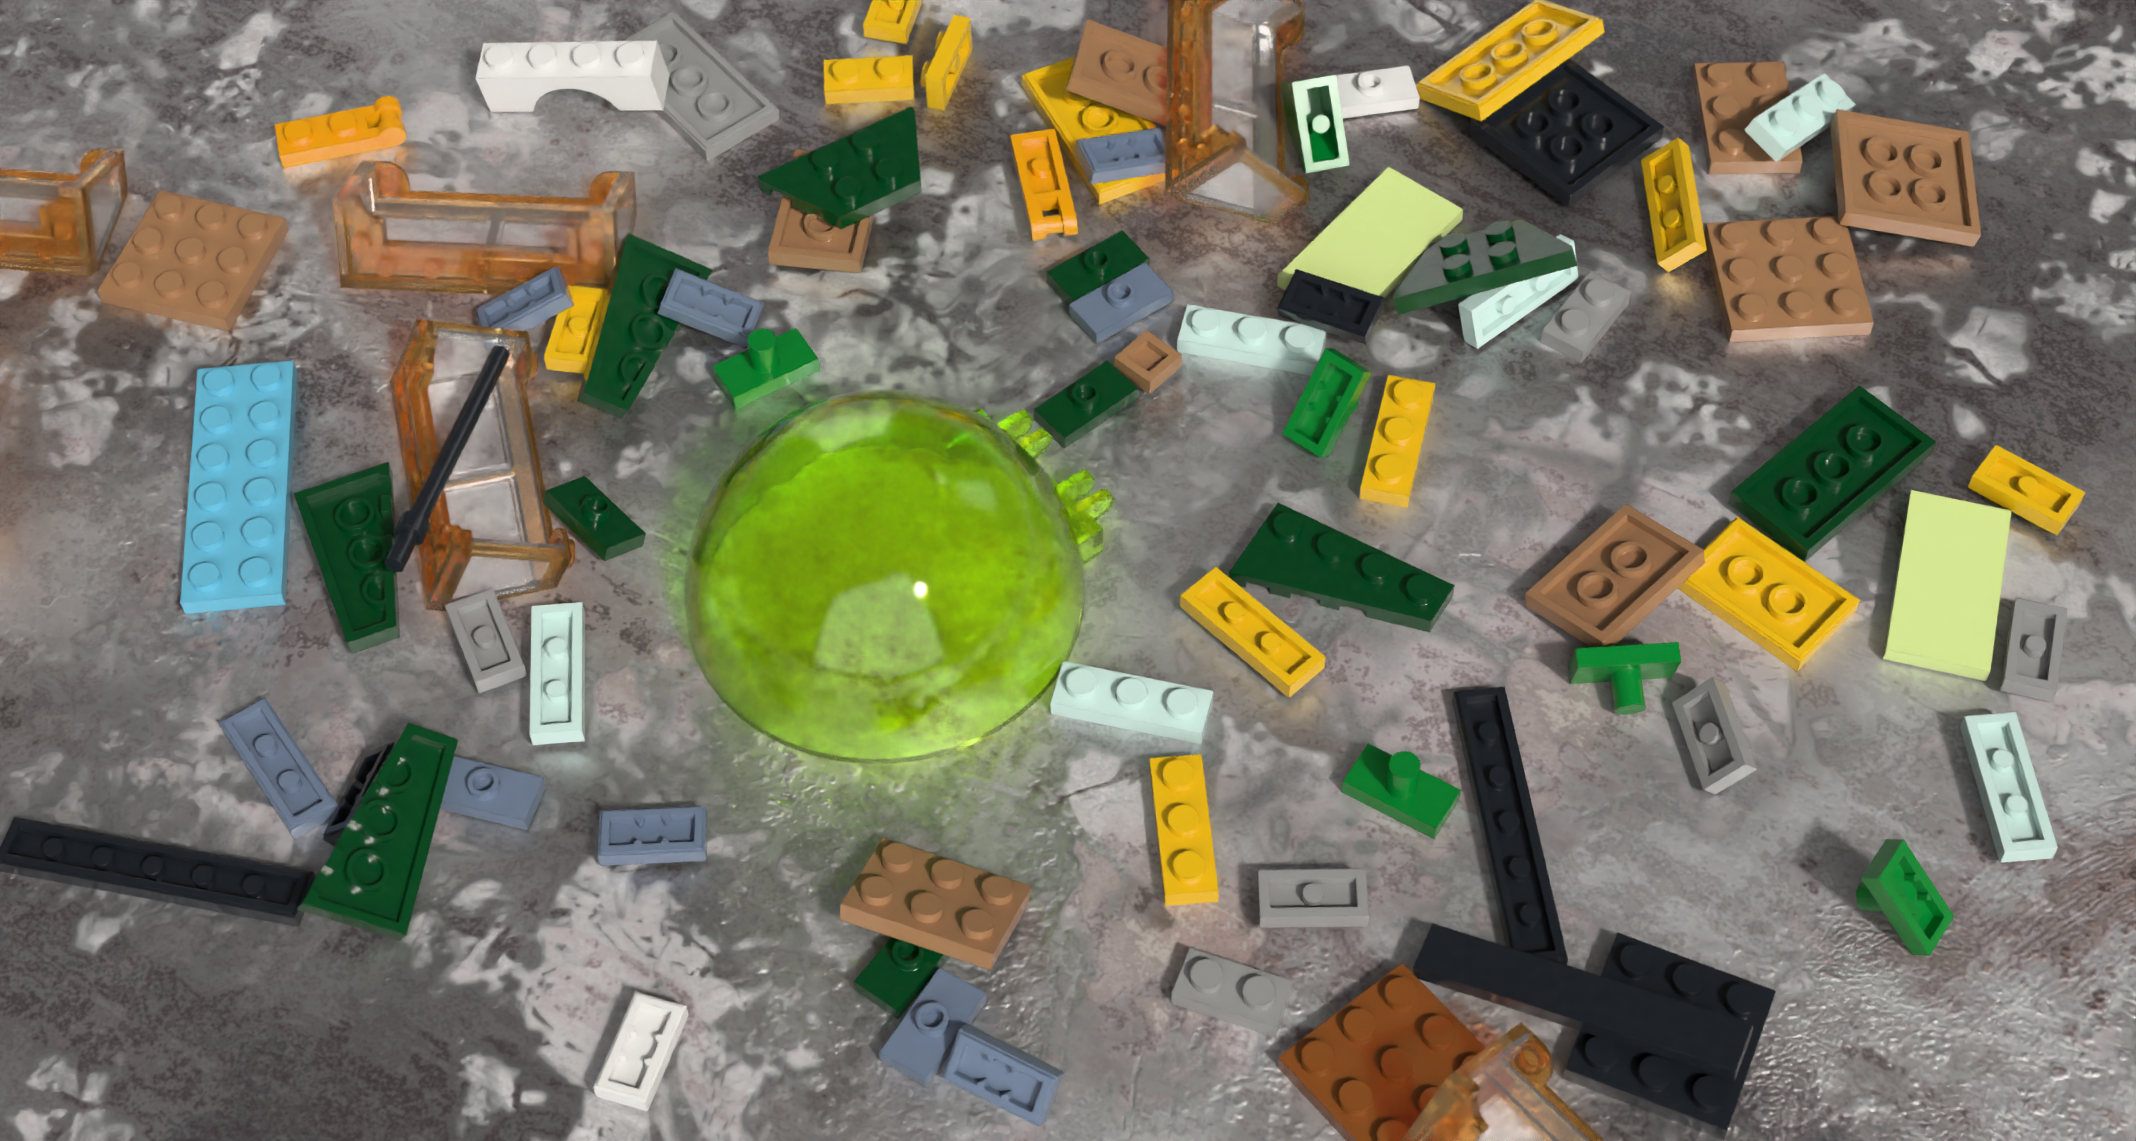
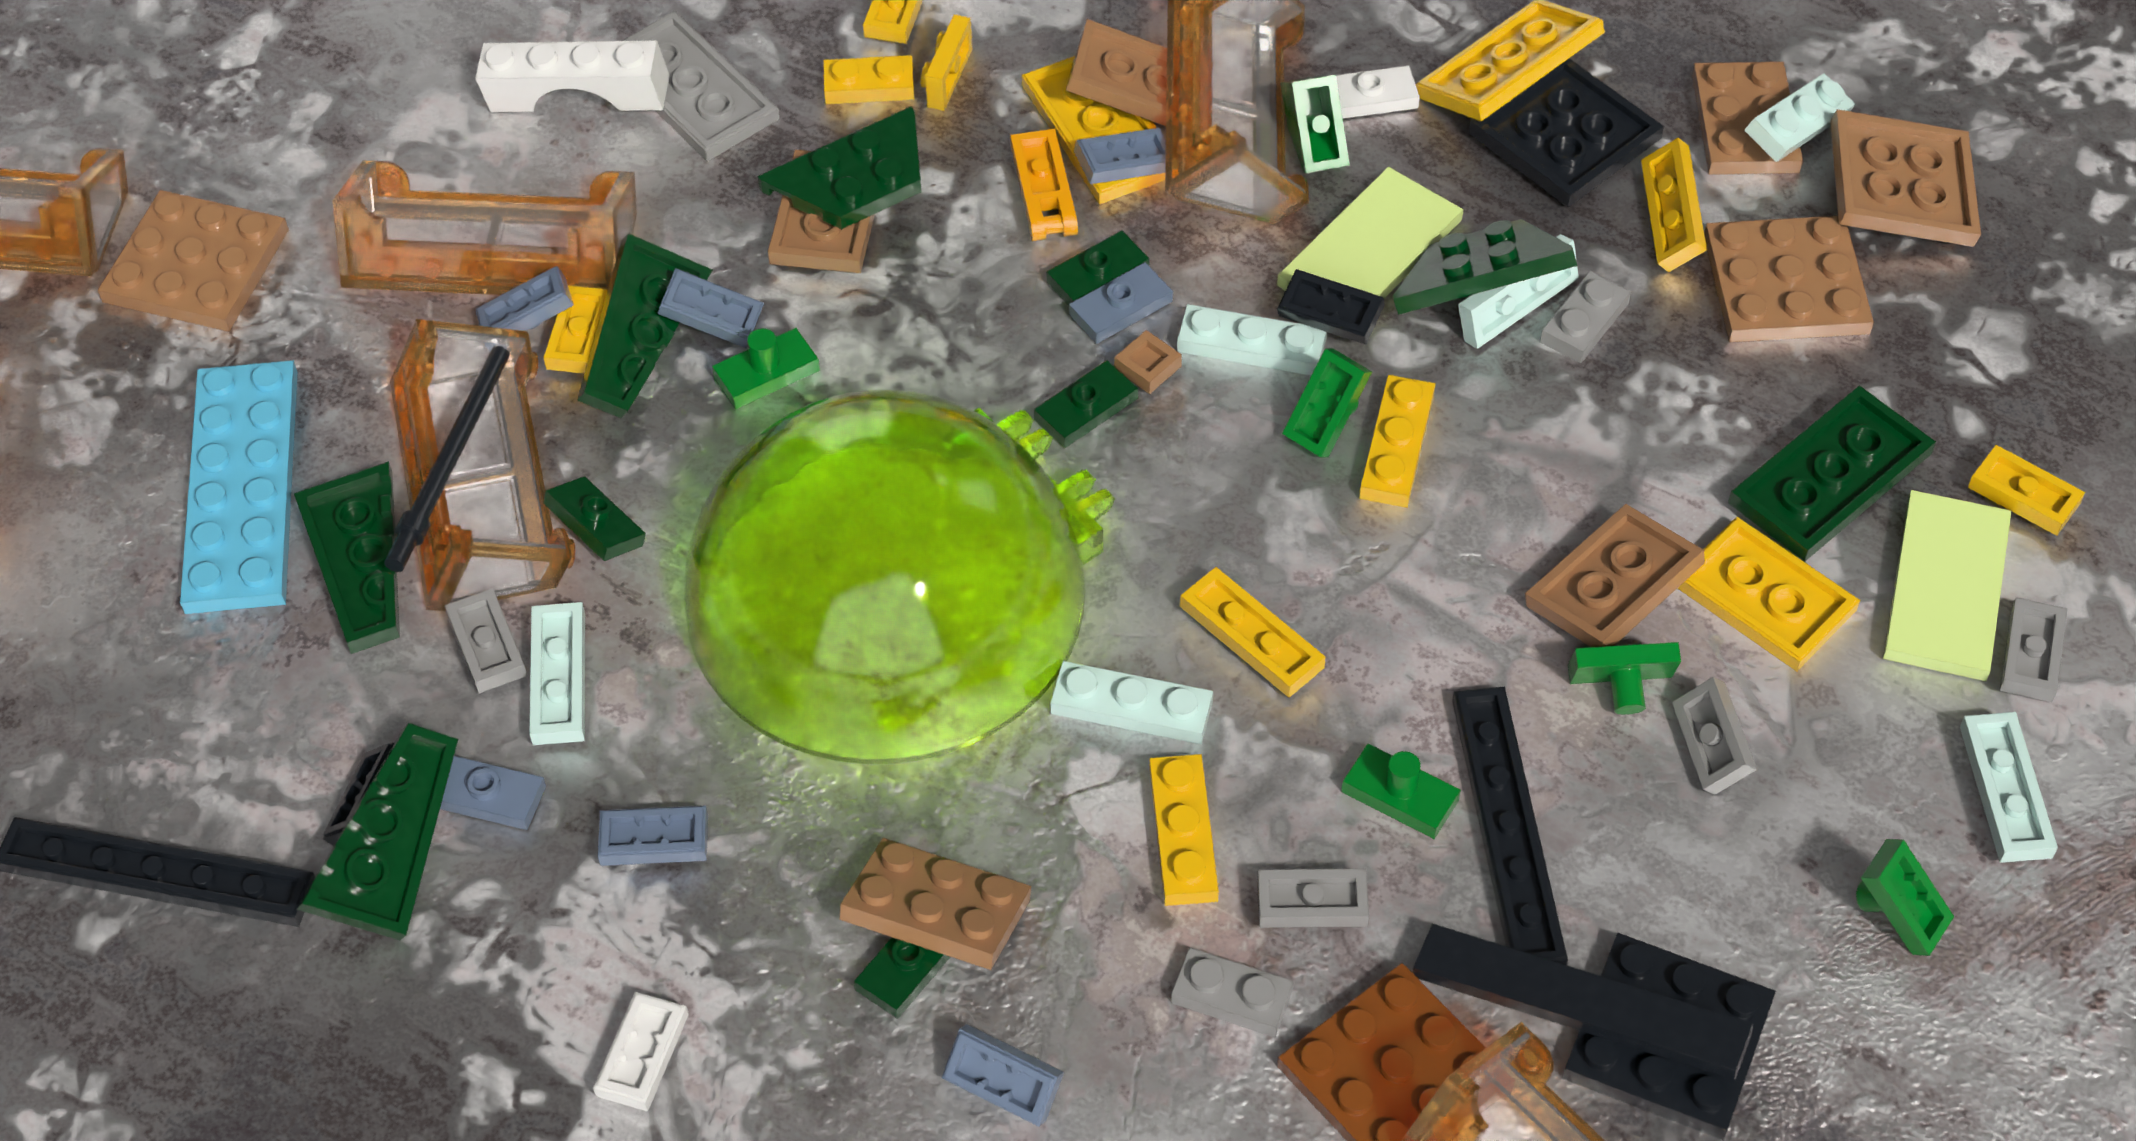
(279, 768): sand blue tile -> none
(341, 133): light orange plate -> none
(931, 1026): sand blue plate -> none
(1322, 563): dark green wing -> none

